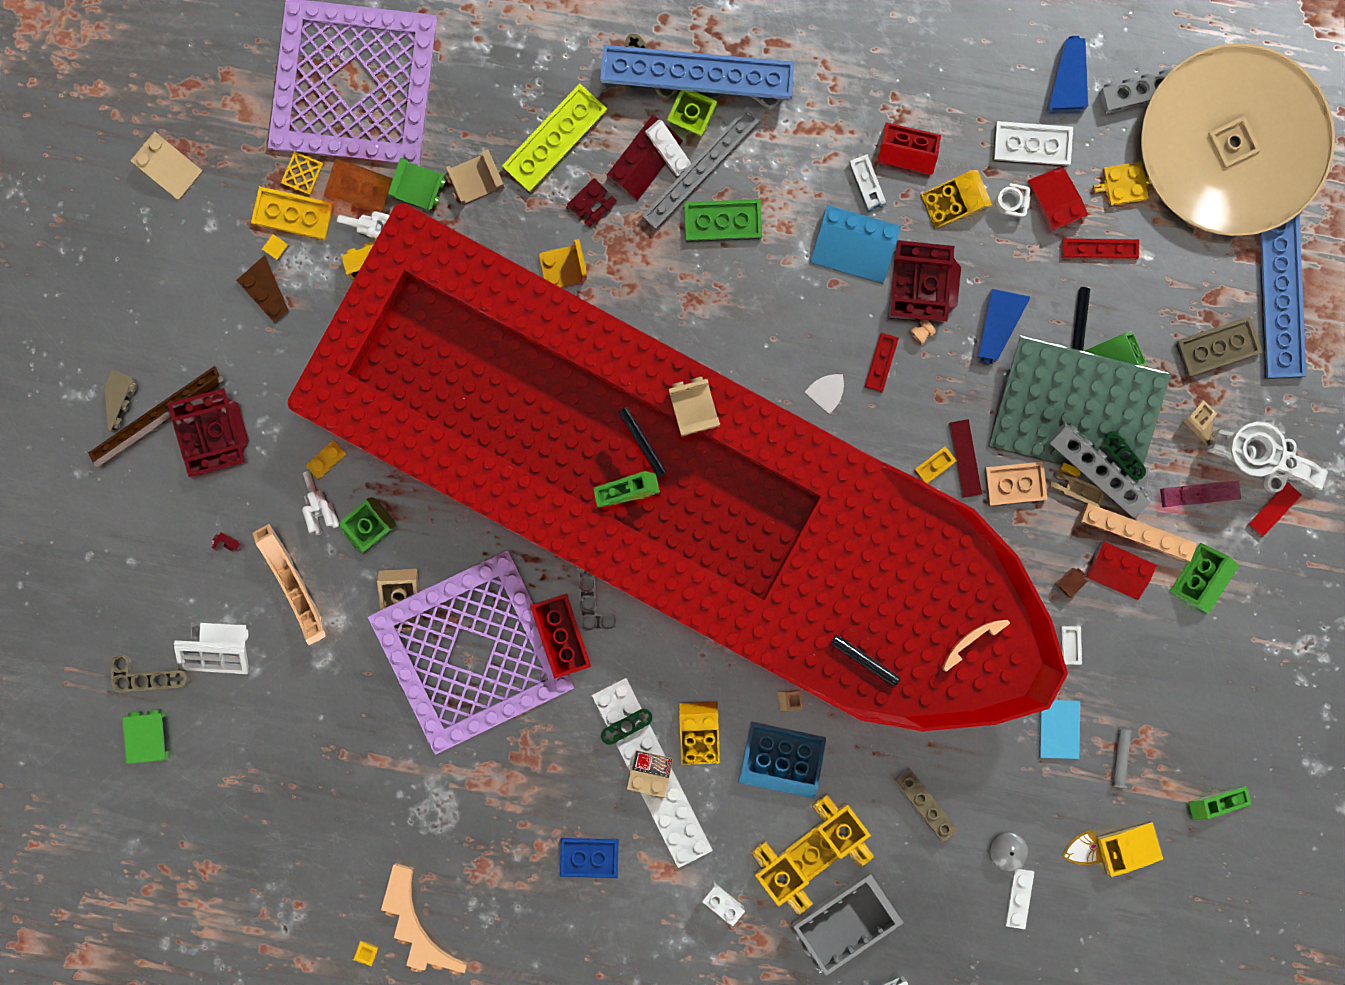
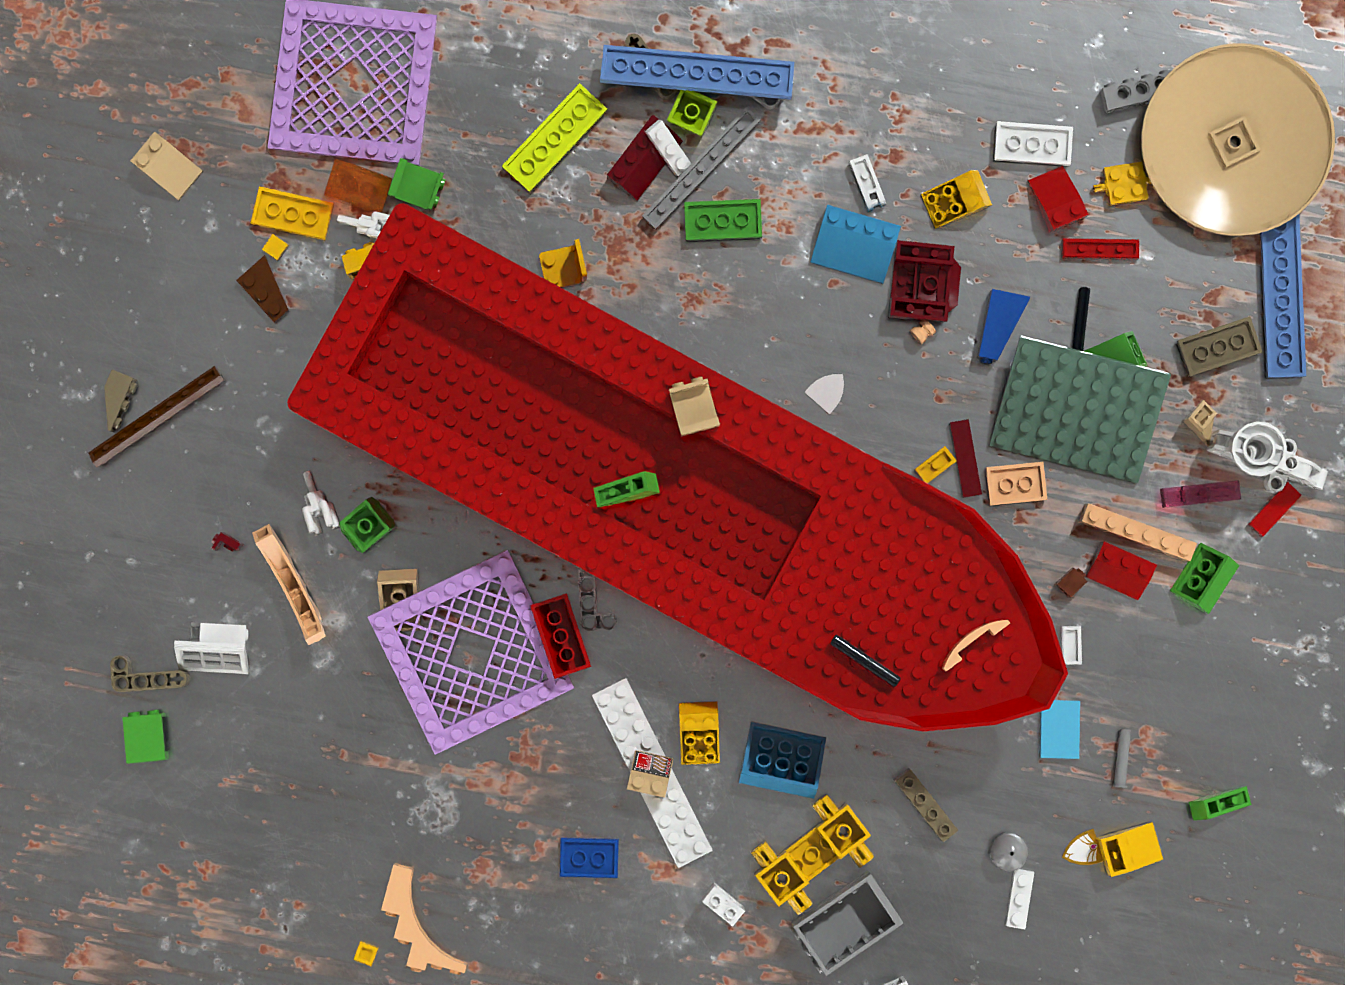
(208, 431): dark red slope -> none
(290, 167): yellow window -> none
(326, 459): yellow plate -> none
(474, 178): tan panel -> none
(587, 198): dark red plate -> none
(611, 728): dark green beam -> none
(642, 441): black axle -> none
(790, 700): tan slope -> none
(881, 362): red tile -> none
(909, 148): red slope -> none
(1011, 199): white piece -> none
(1069, 470): yellow tile -> none
(1070, 81): blue slope -> none
(1079, 490): tan hinge -> none
(1111, 447): dark green beam -> none
(1133, 505): light grey brick -> none

